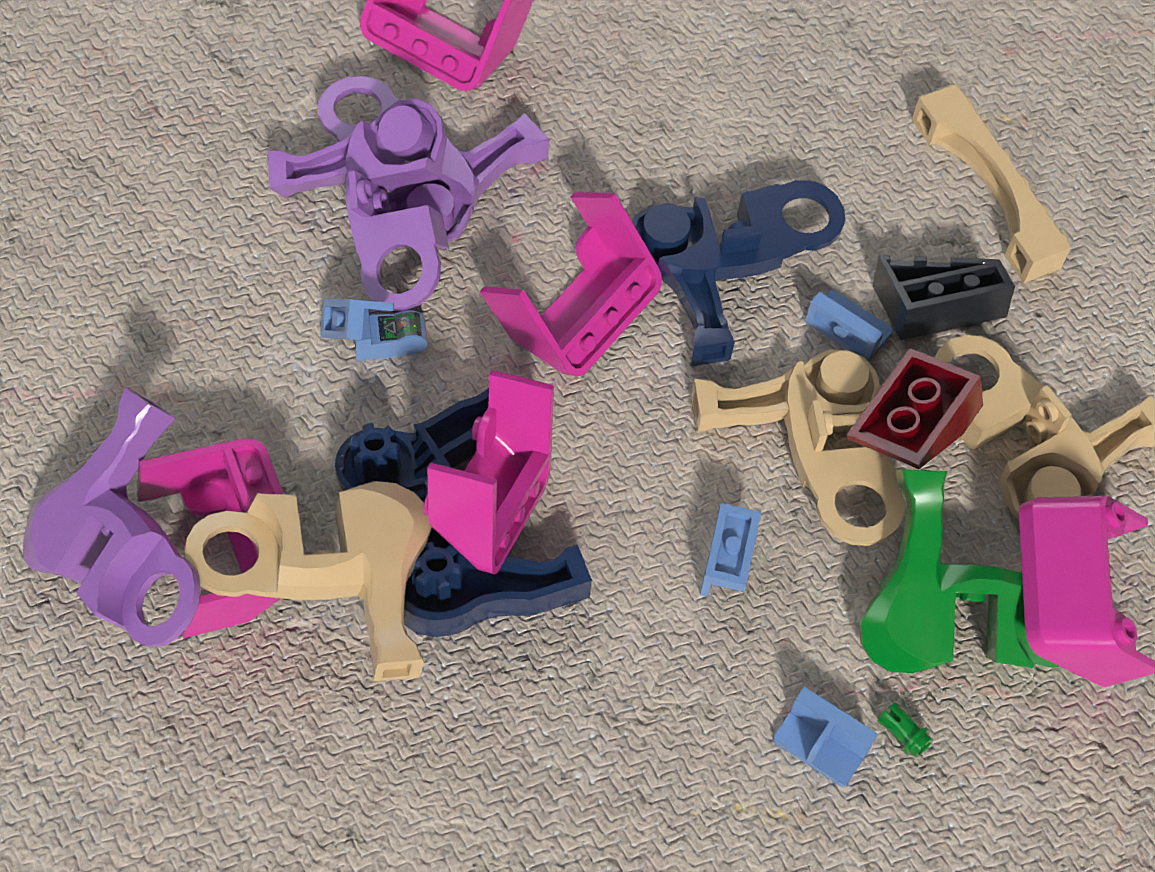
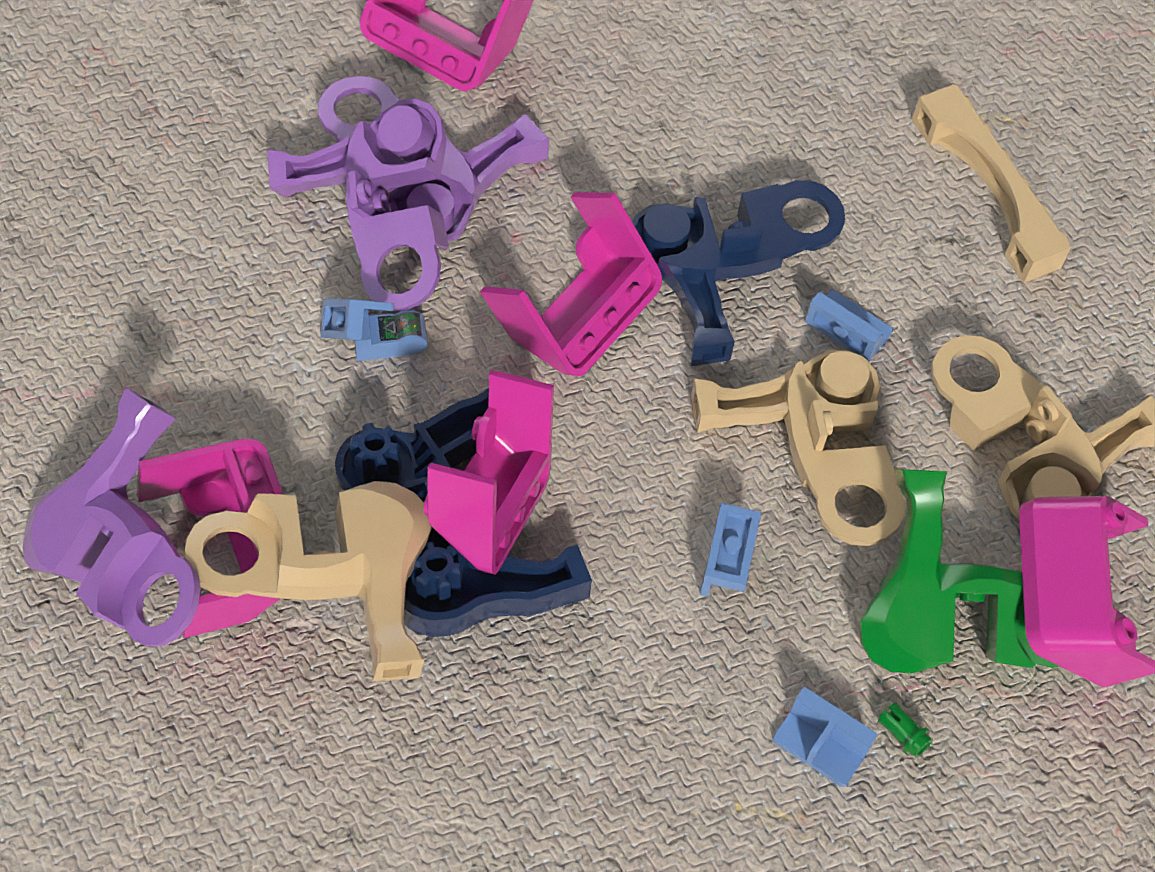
(919, 410): dark red slope -> none
(941, 296): black wedge -> none

